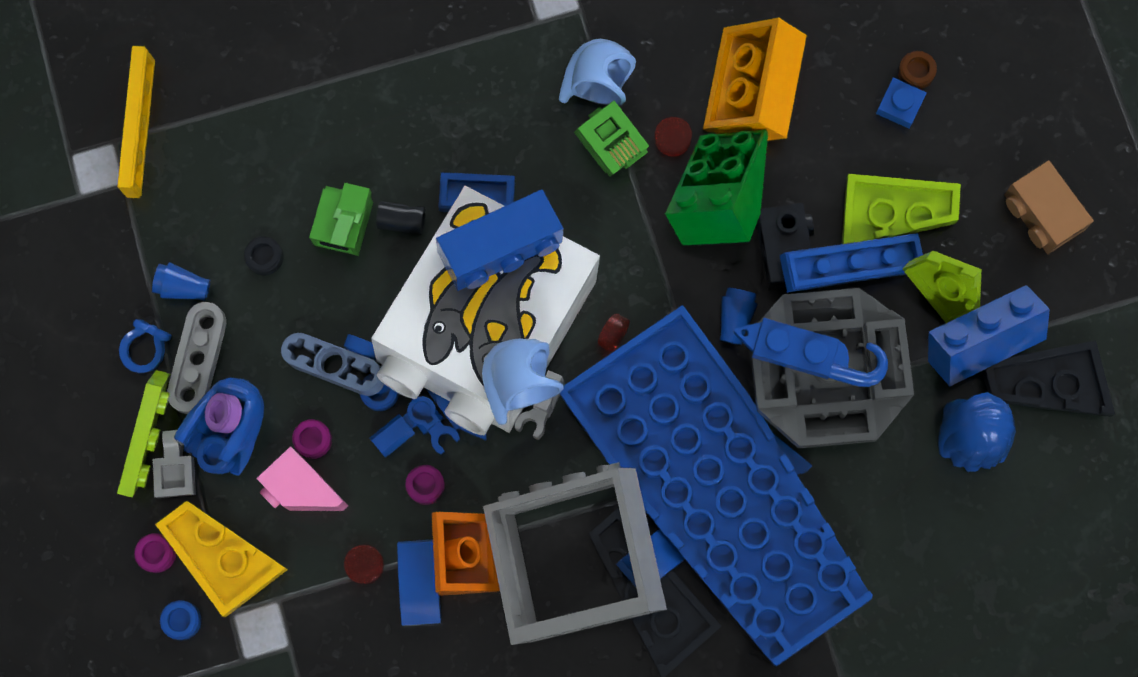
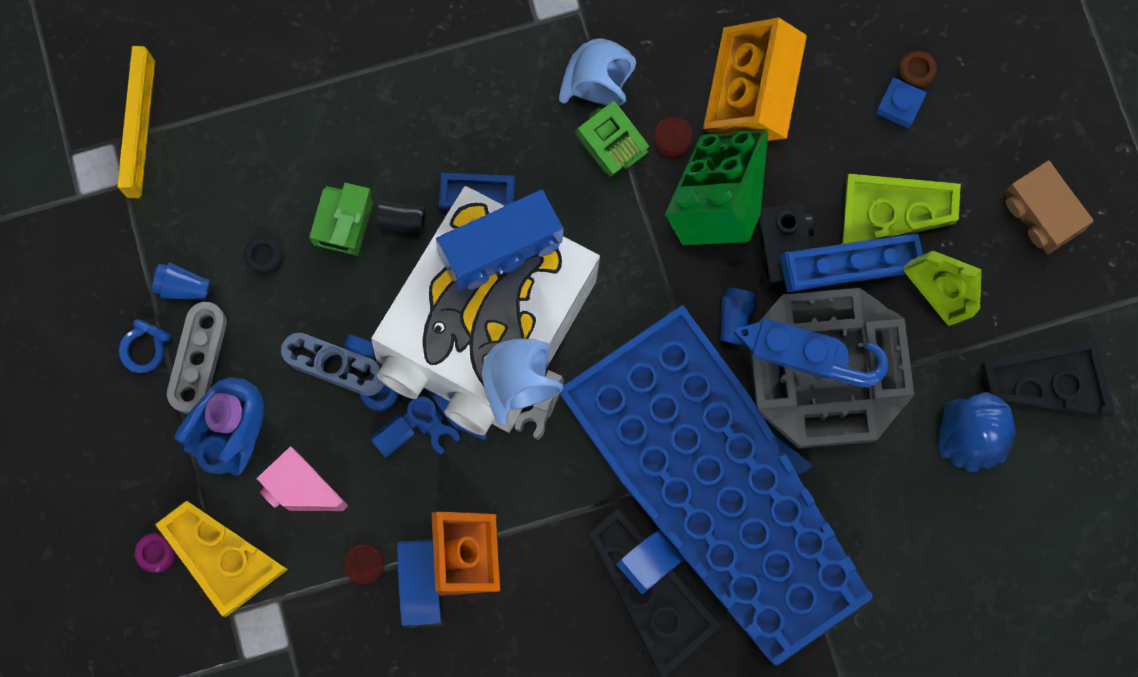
(145, 434): lime wing -> none
(174, 473): light grey plate -> none
(180, 620): blue tile -> none
(312, 439): magenta tile -> none
(425, 484): magenta tile -> none
(511, 566): light grey window -> none
(613, 332): clear red tile -> none
(988, 335): blue brick -> none

